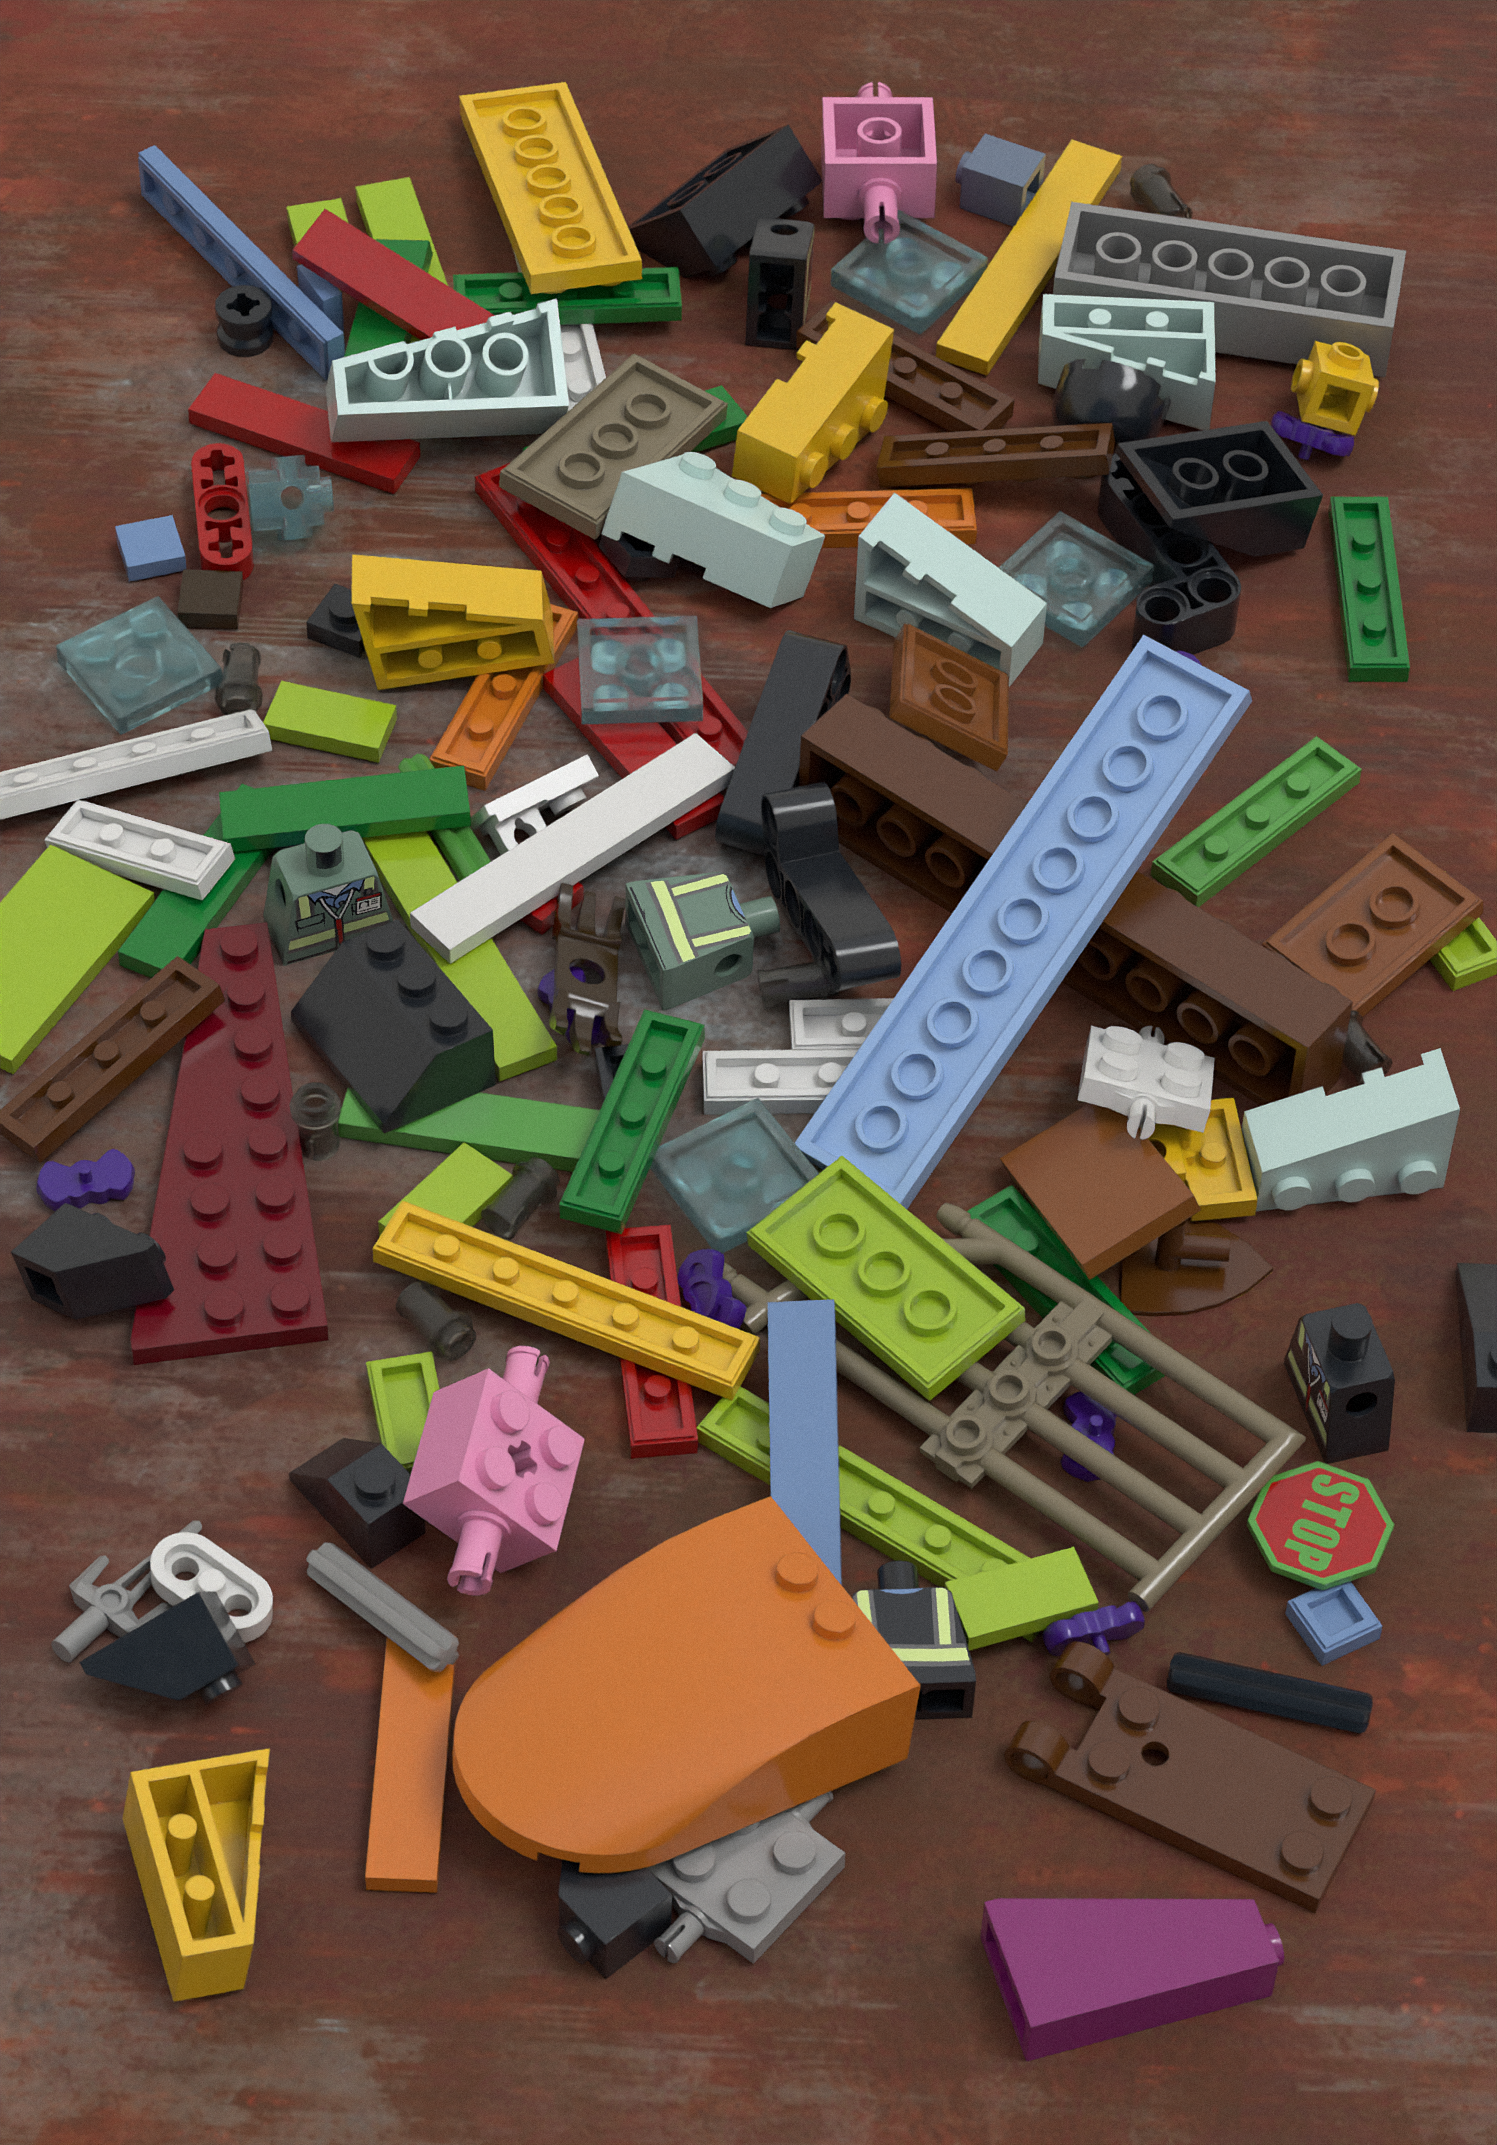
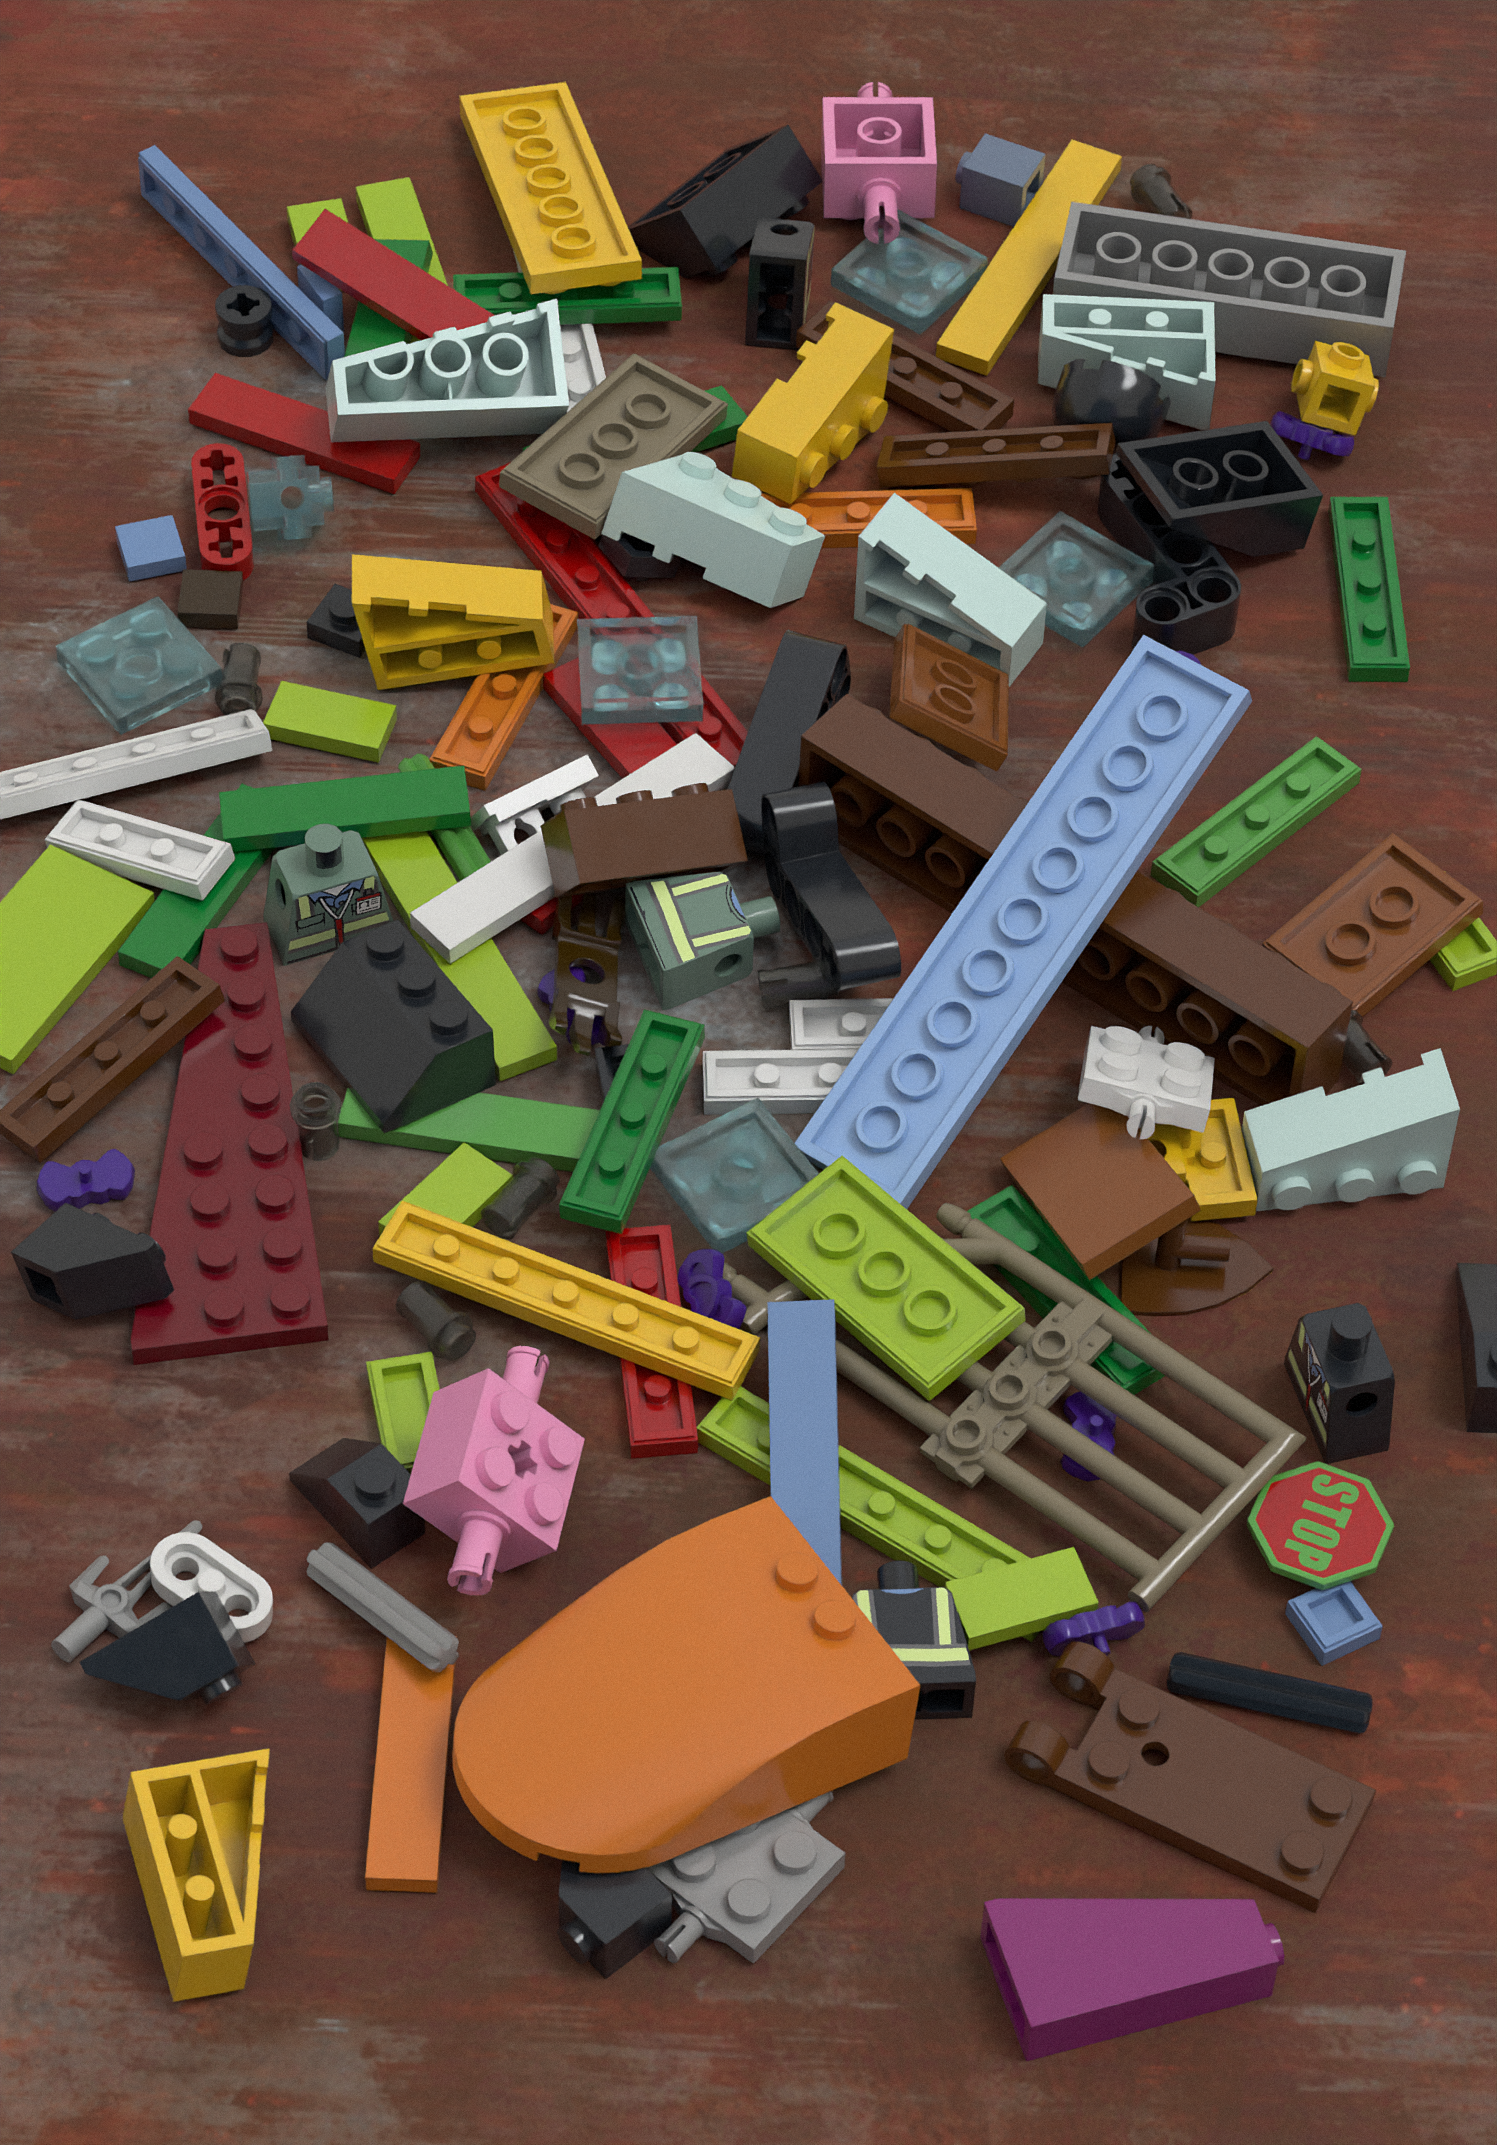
(642, 839): none -> reddish brown brick

